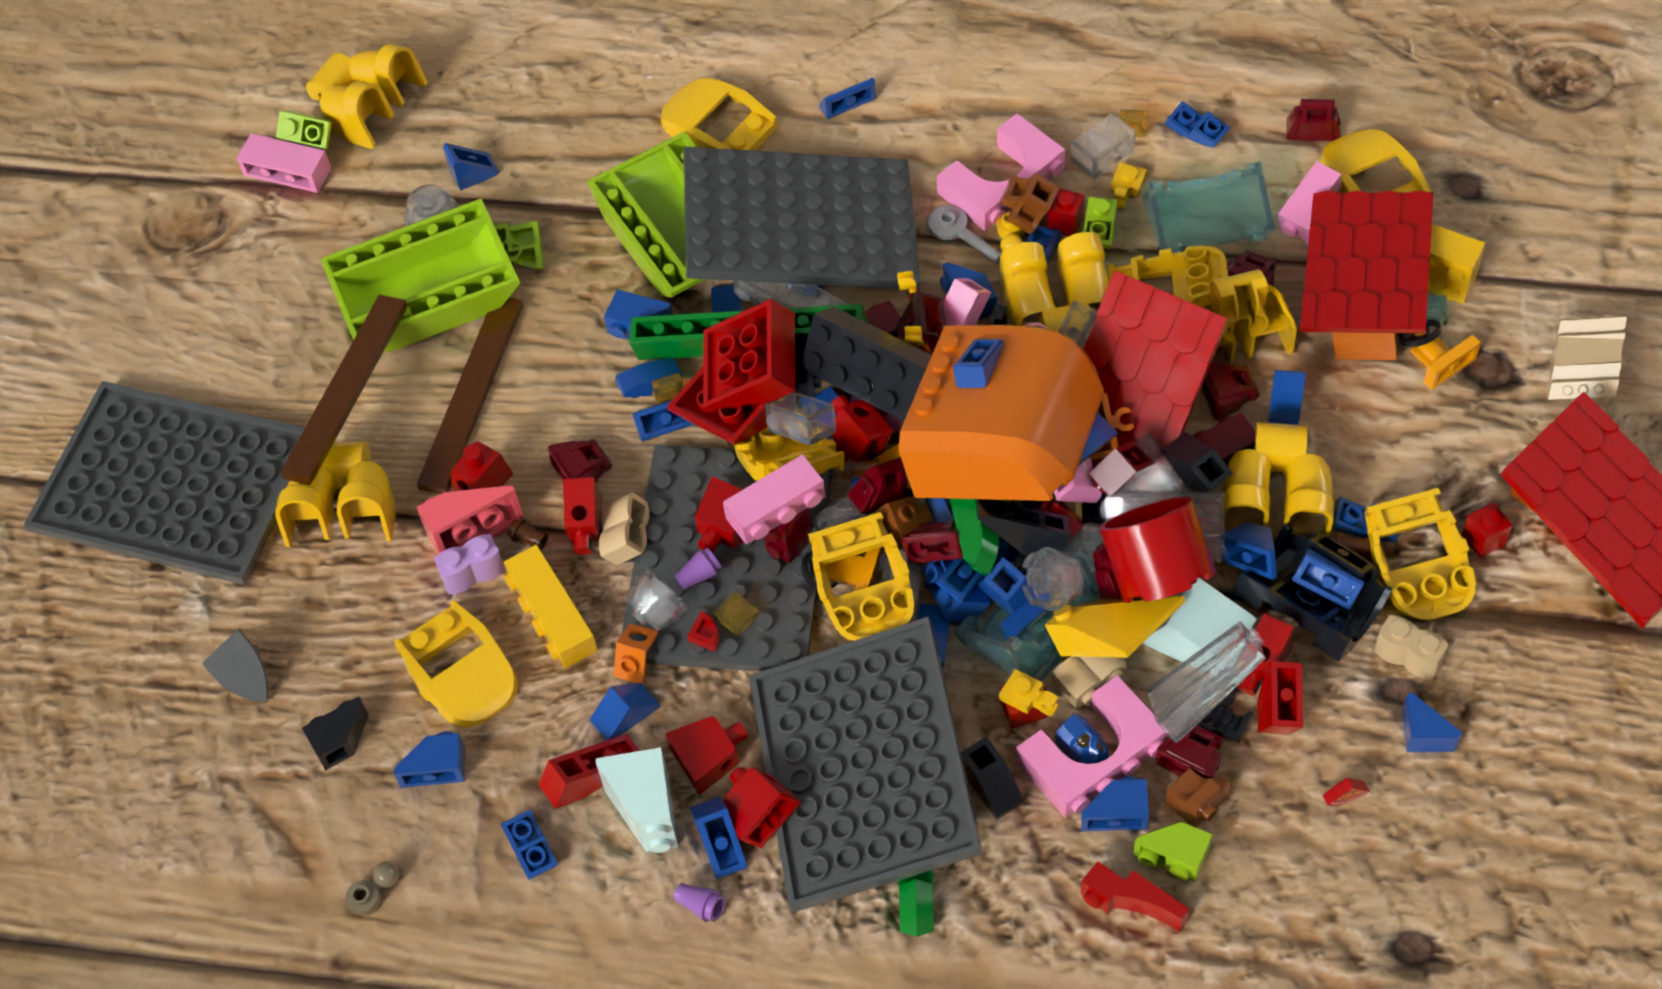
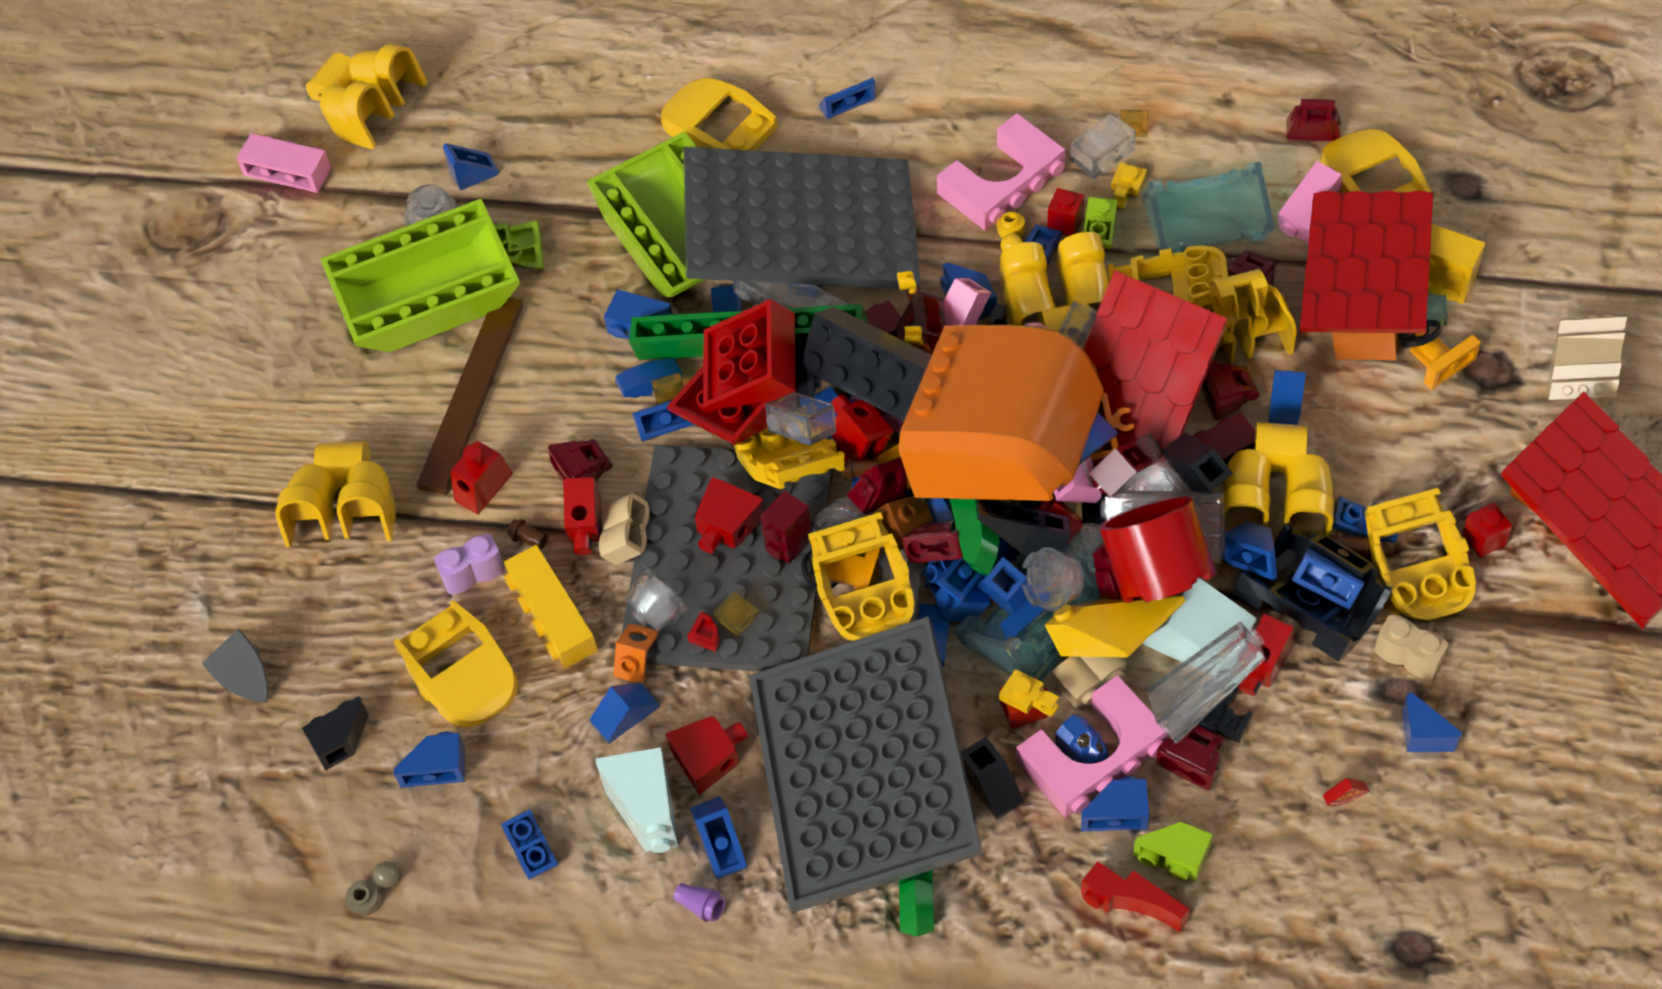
(168, 482): dark grey plate -> none
(303, 128): lime slope -> none
(344, 390): reddish brown tile -> none
(465, 514): coral slope -> none
(576, 773): red slope -> none
(698, 568): medium lavender cone -> none
(758, 805): red torso -> none
(774, 499): bright pink brick -> none
(952, 222): light grey piece -> none
(977, 363): blue slope -> none
(1028, 200): dark orange brick -> none
(1197, 797): dark orange brick -> none
(1201, 129): blue slope -> none
(1281, 699): red slope -> none

